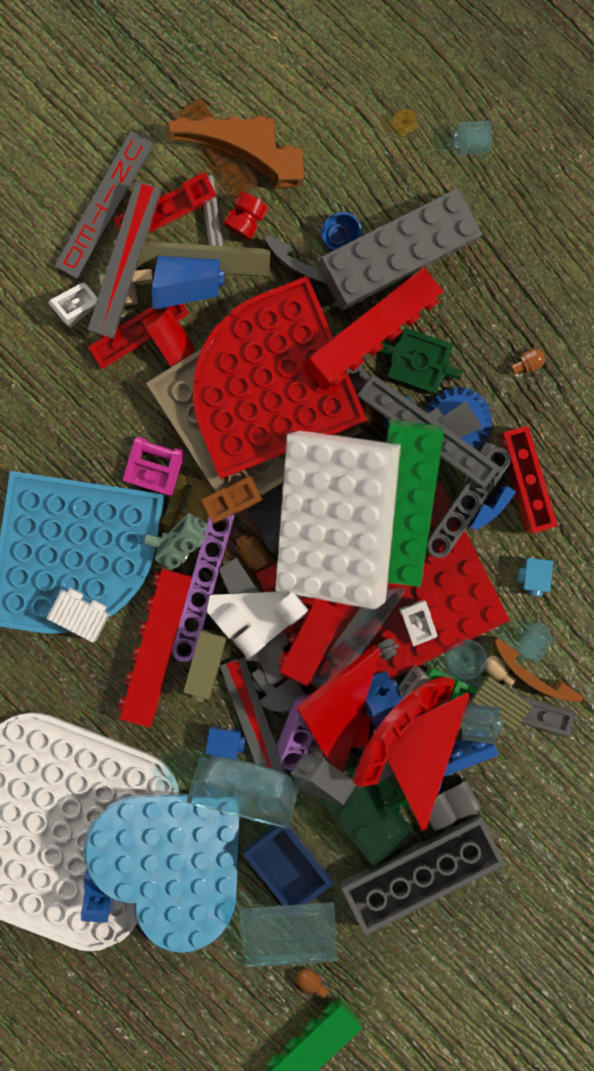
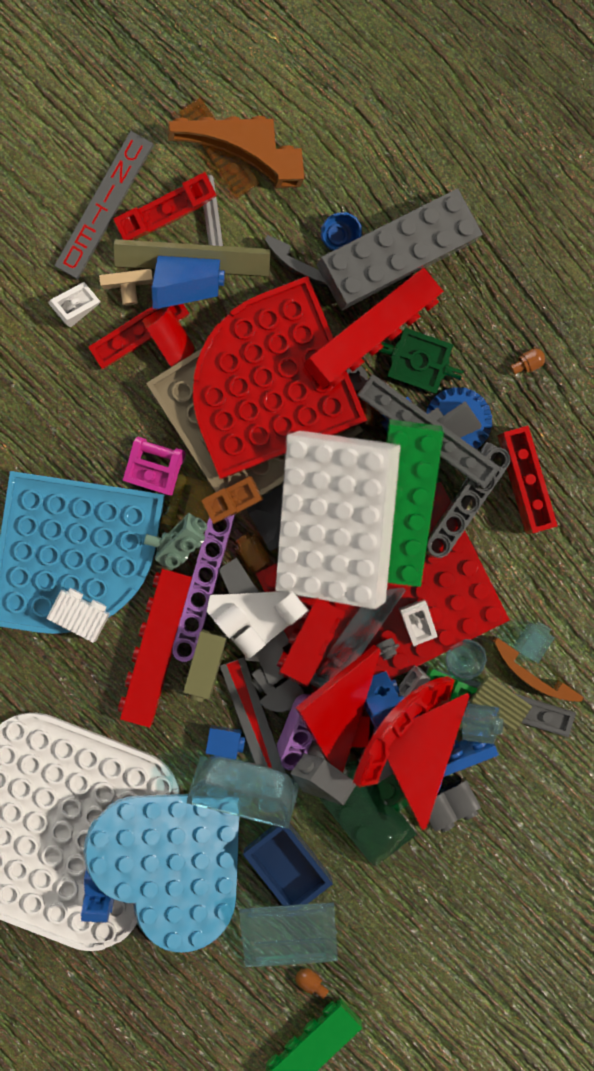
(124, 260): dark grey tile -> none
(245, 215): red wheel -> none
(404, 114): clear yellow plate -> none
(421, 874): dark grey brick -> none
(473, 138): clear light blue brick -> none
(496, 505): blue slope -> none
(499, 670): tan cylinder -> none
(535, 576): dark azure brick -> none

